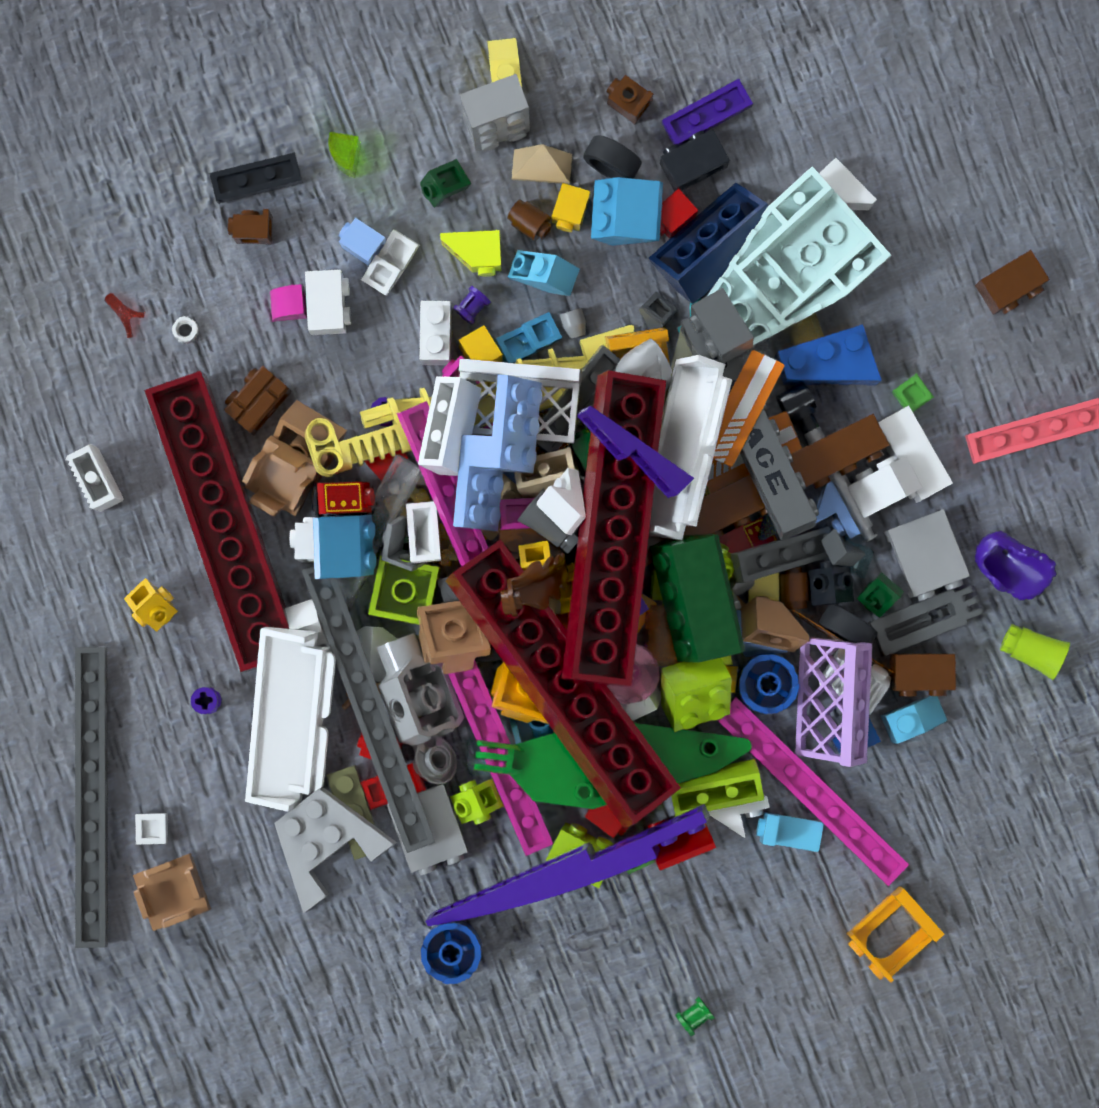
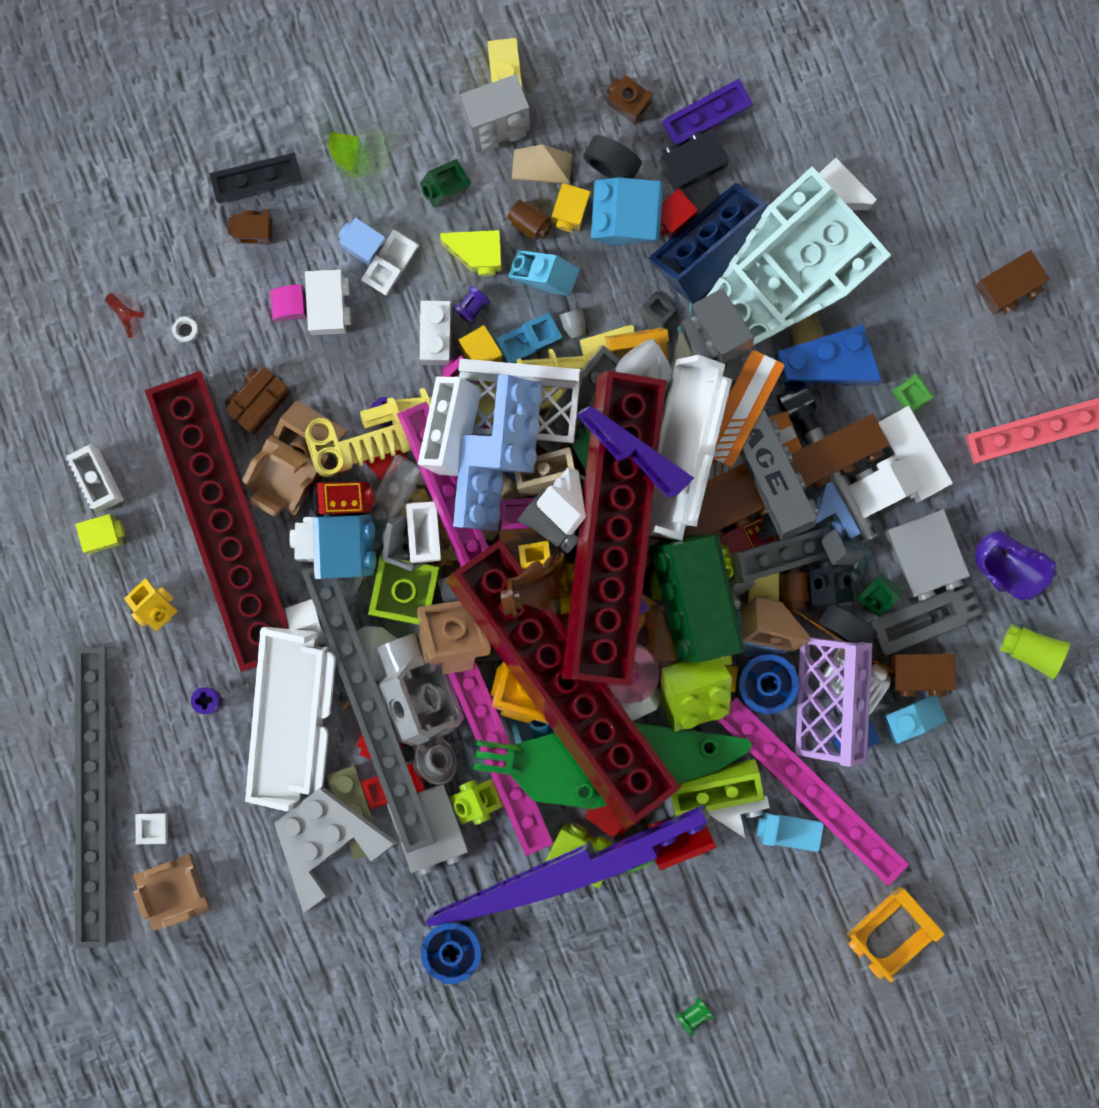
(100, 533): none -> neon yellow brick

